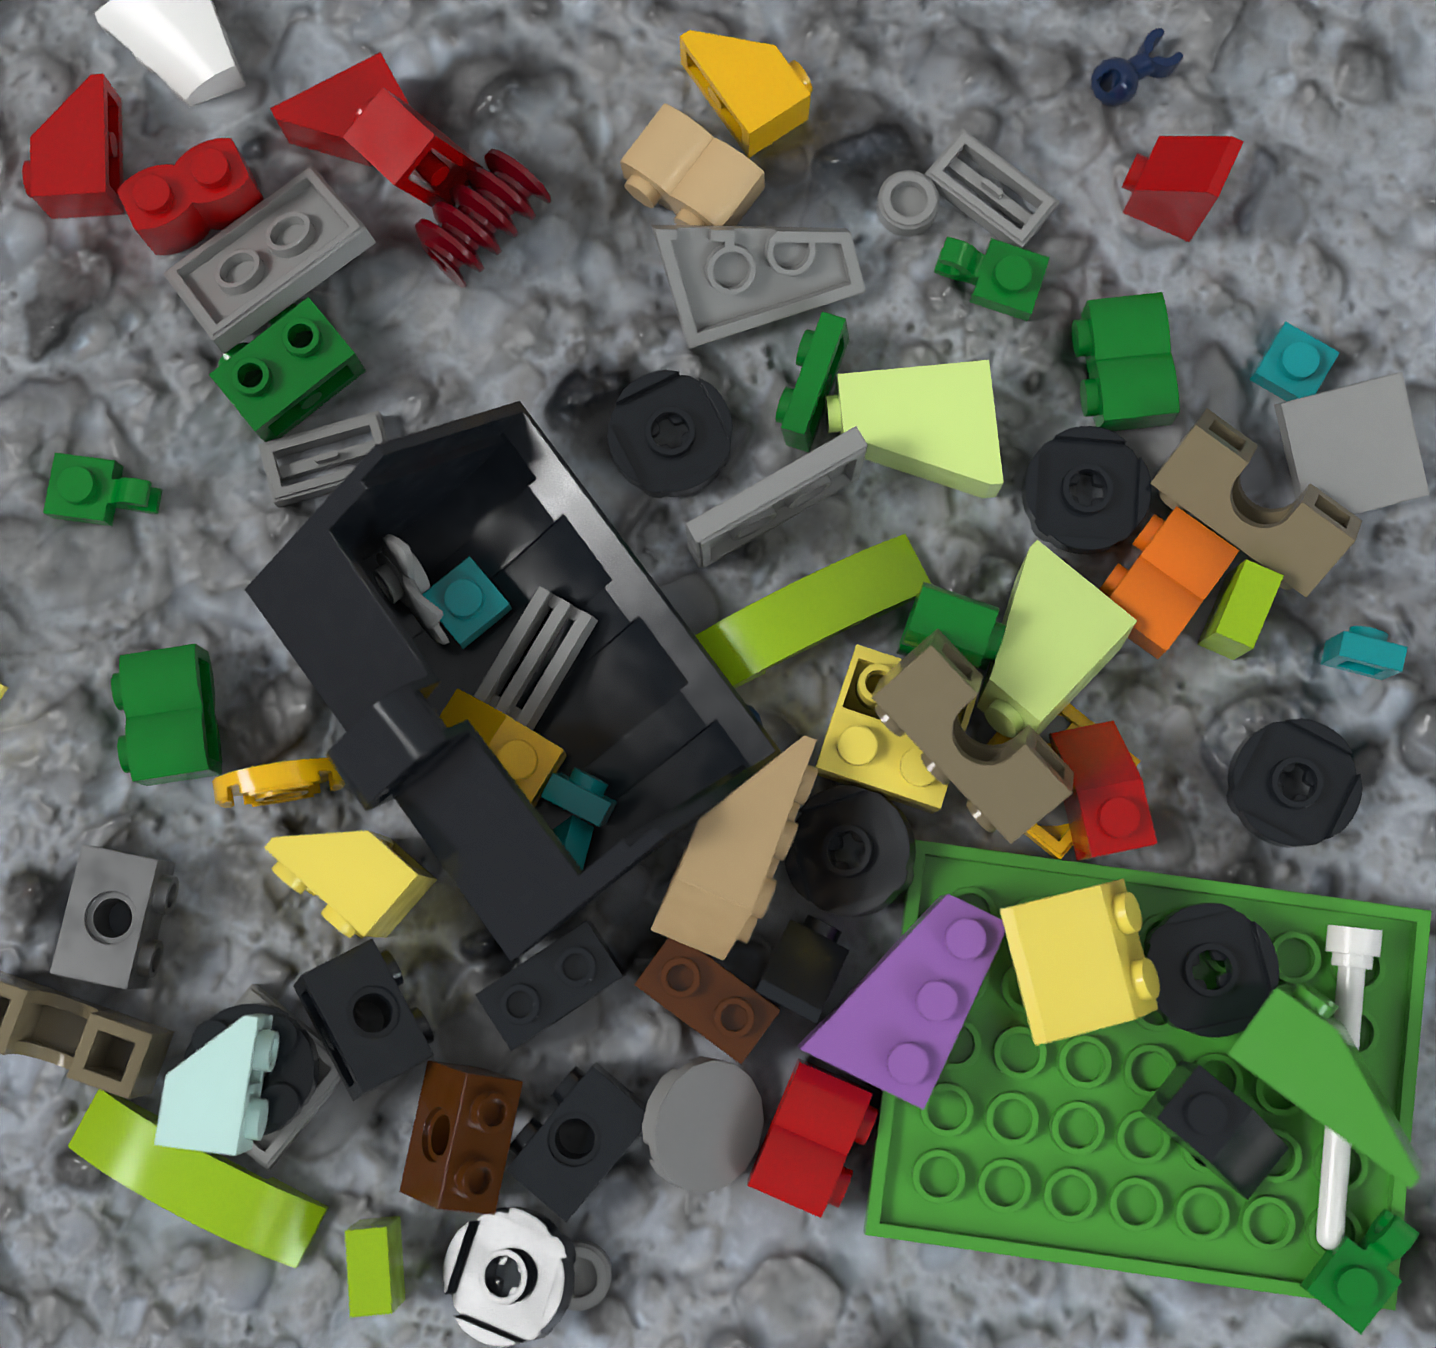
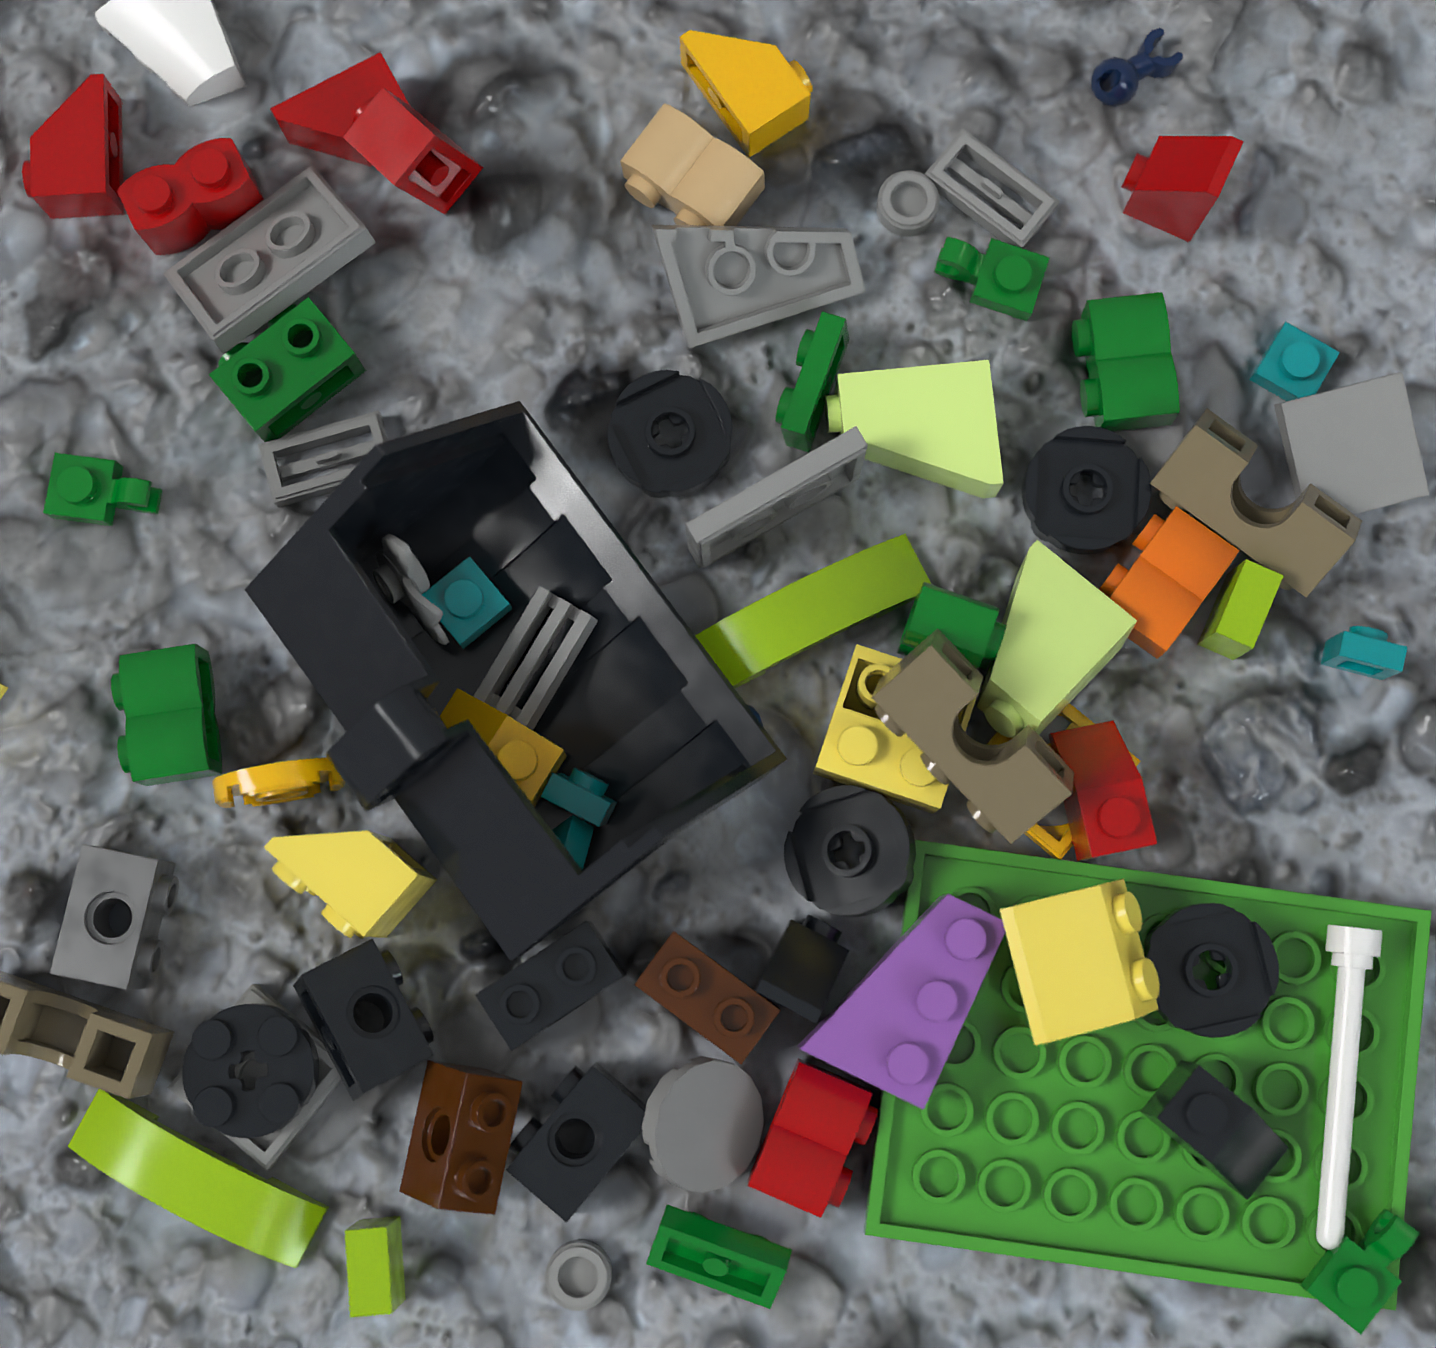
(216, 1093): light aqua slope -> none
(479, 214): dark red piece -> none
(545, 1267): plate -> none
(719, 1256): none -> green plate
(733, 855): tan slope -> none
(1318, 1067): bright green slope -> none
(1328, 771): black plate -> none

